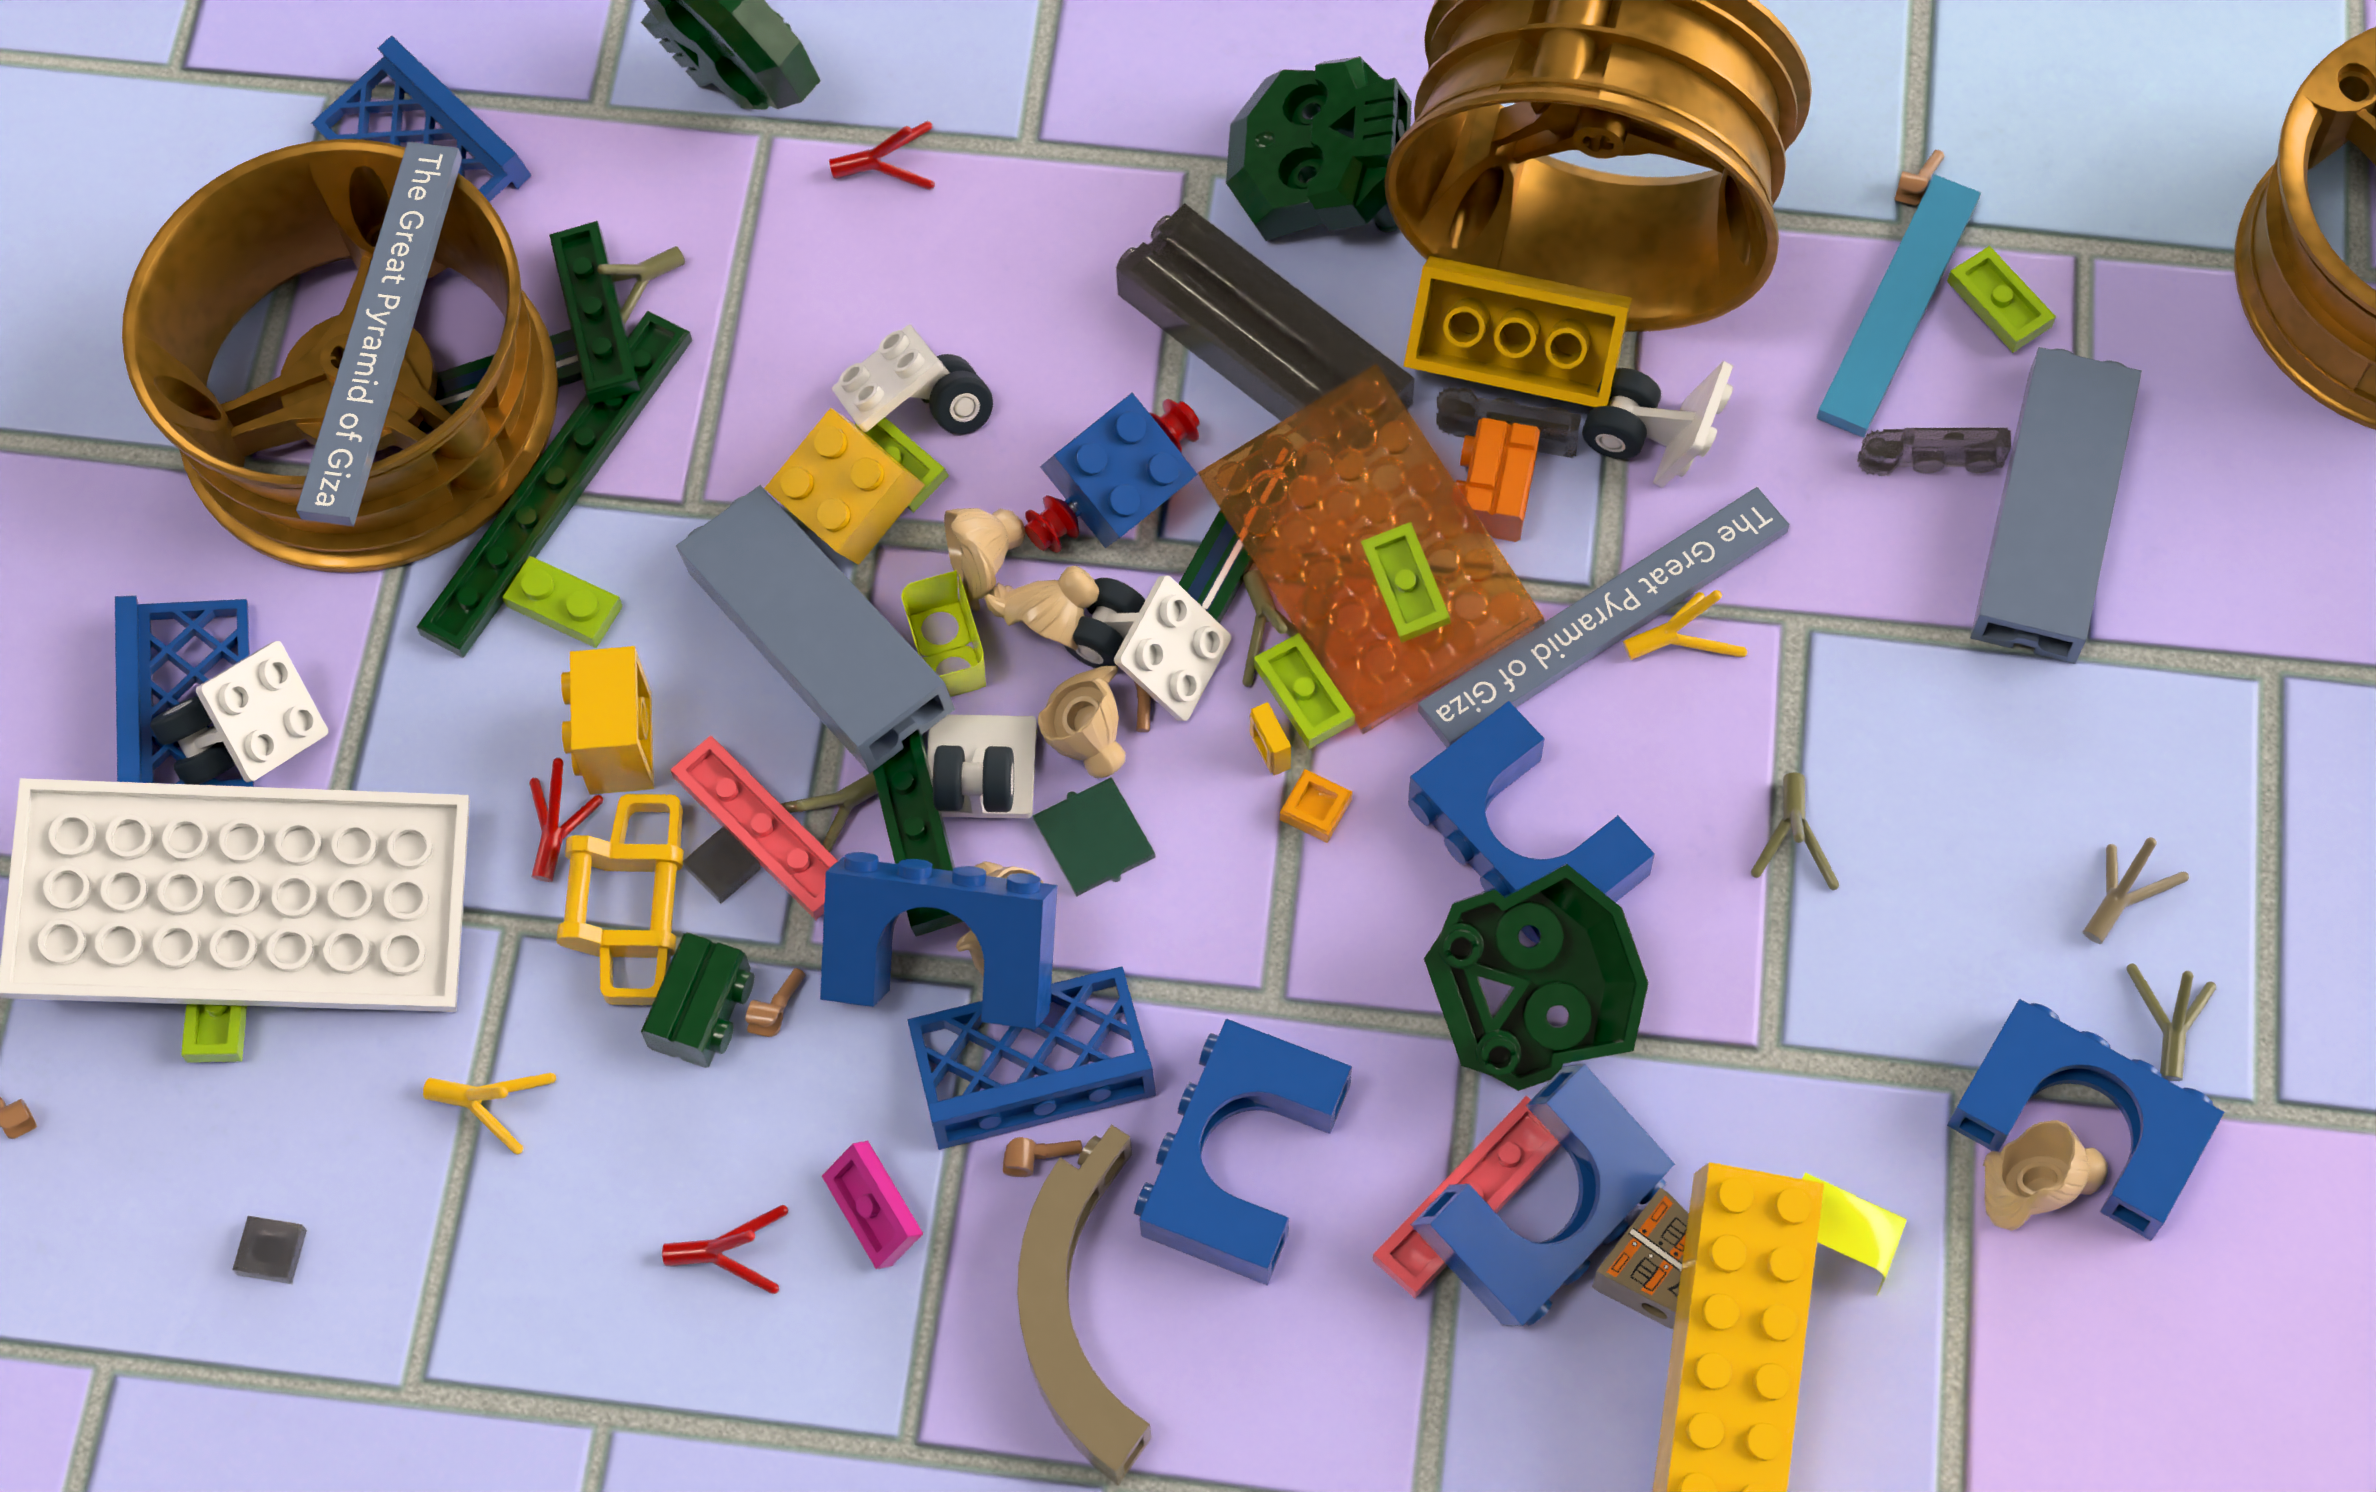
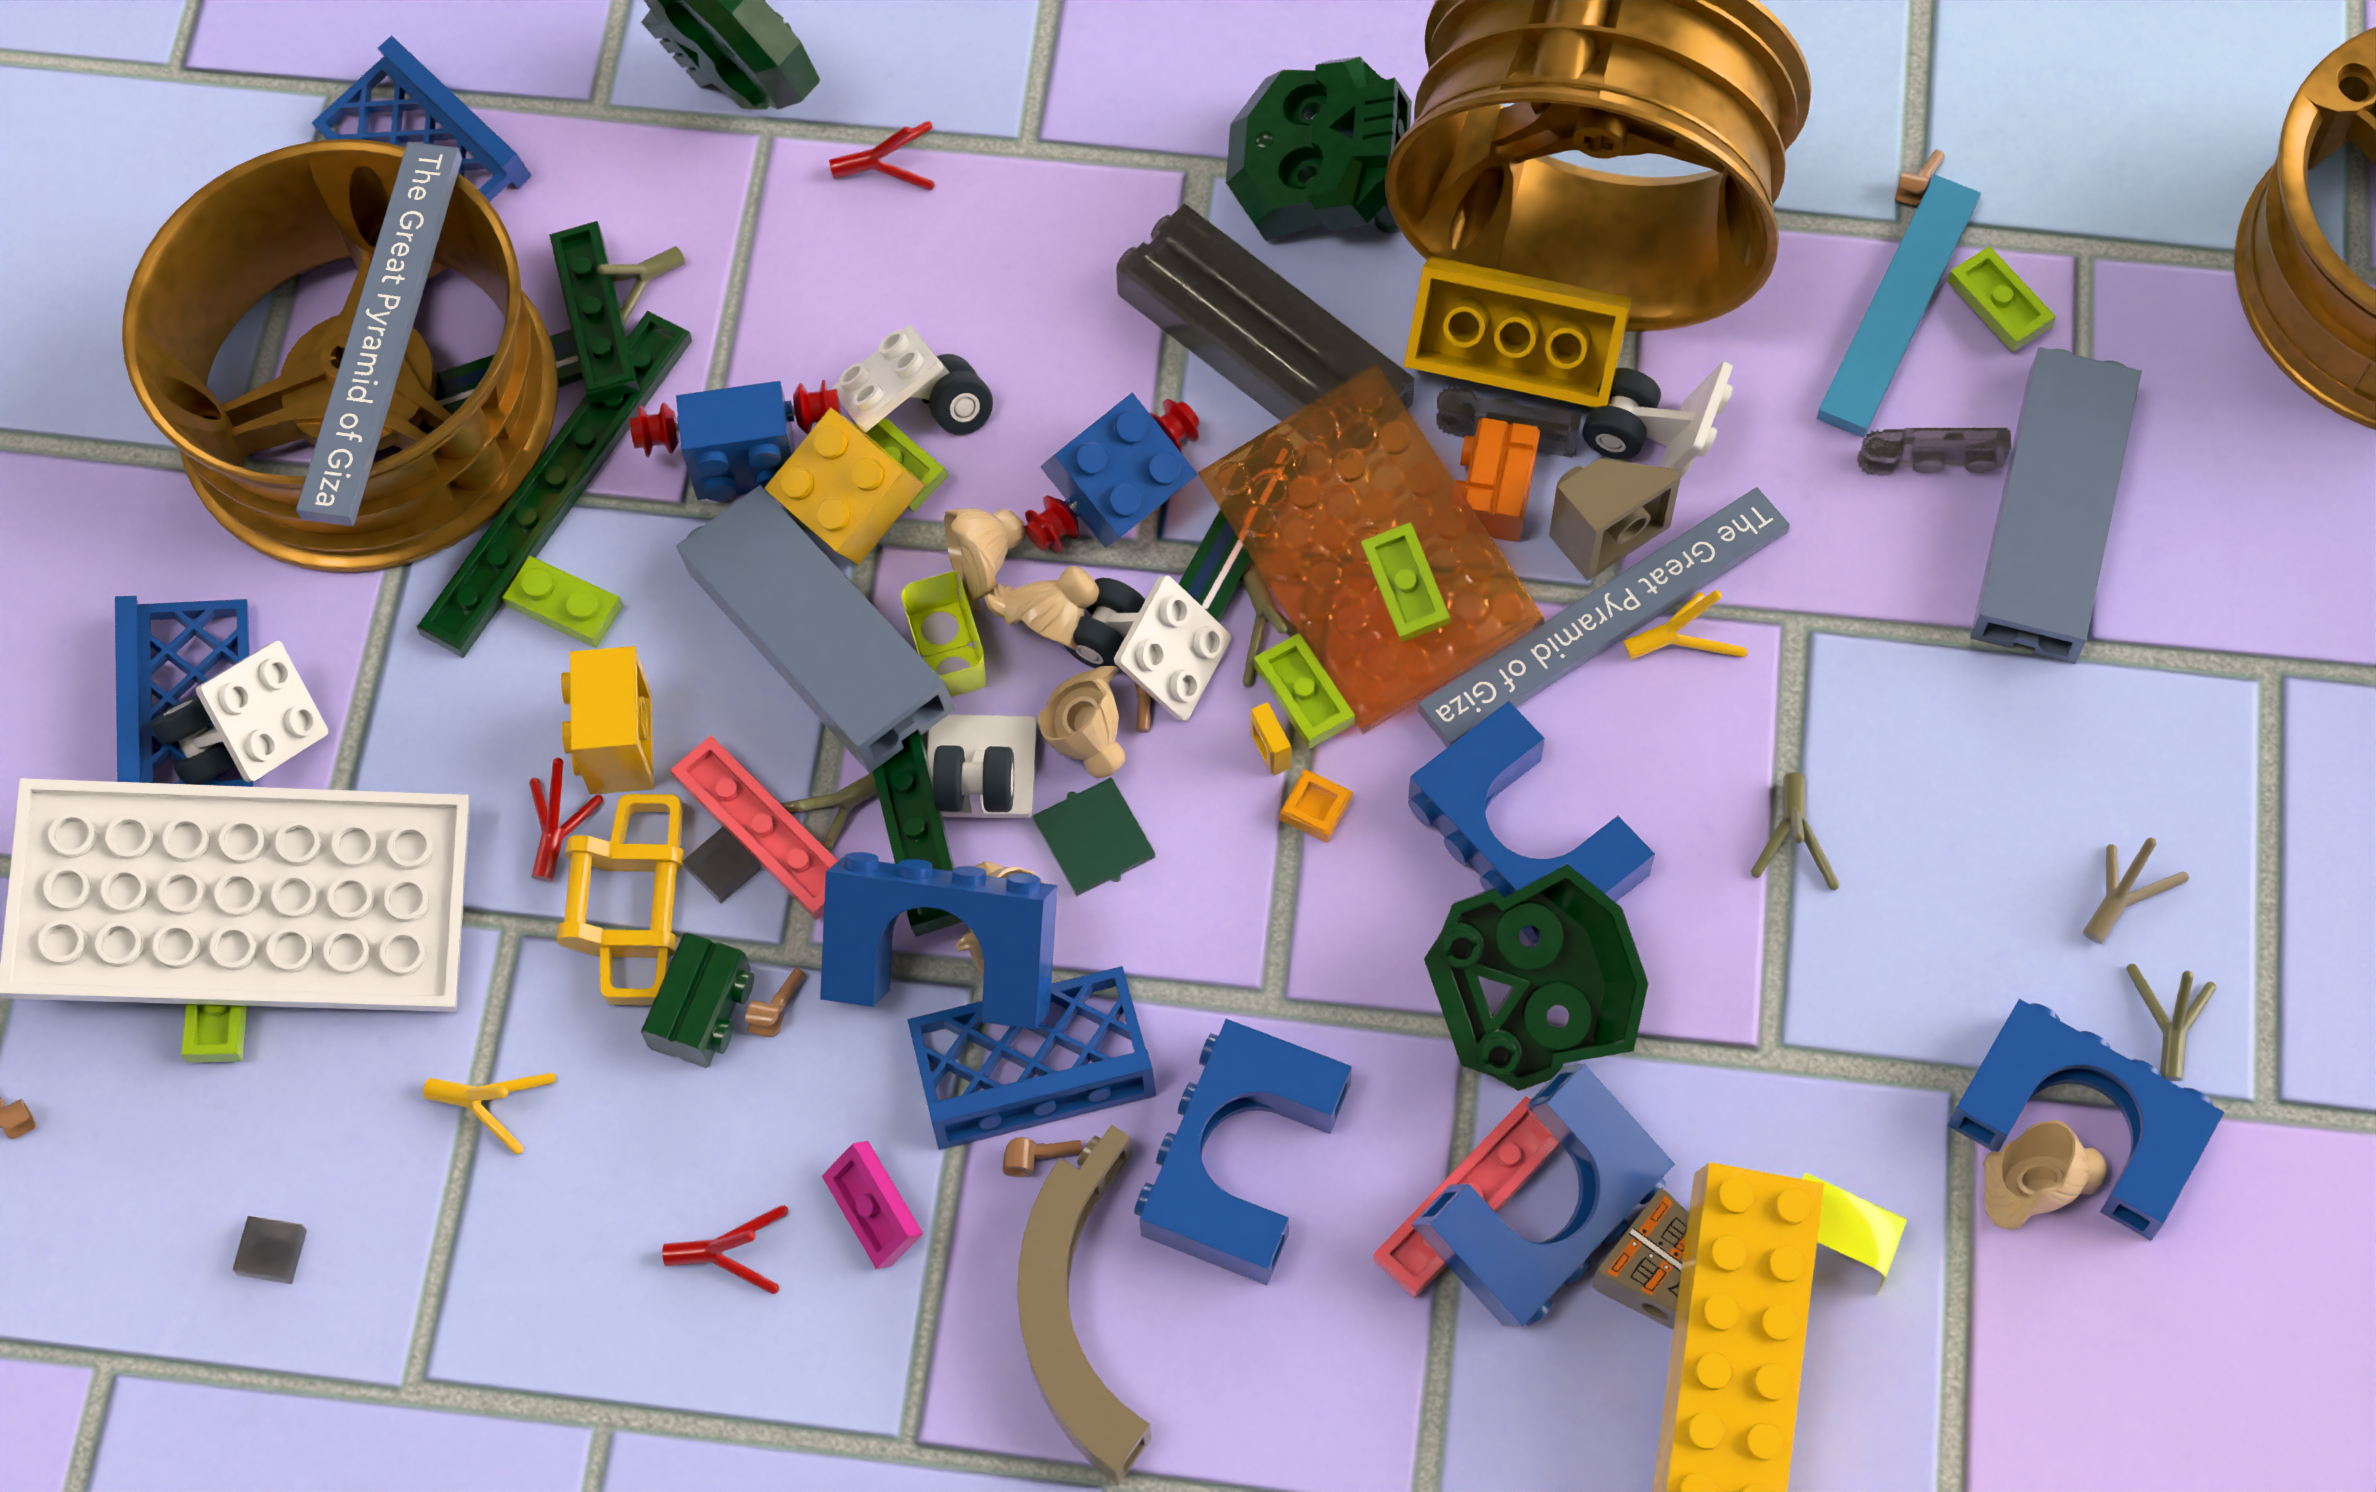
(733, 434): none -> blue brick
(1611, 511): none -> dark tan slope

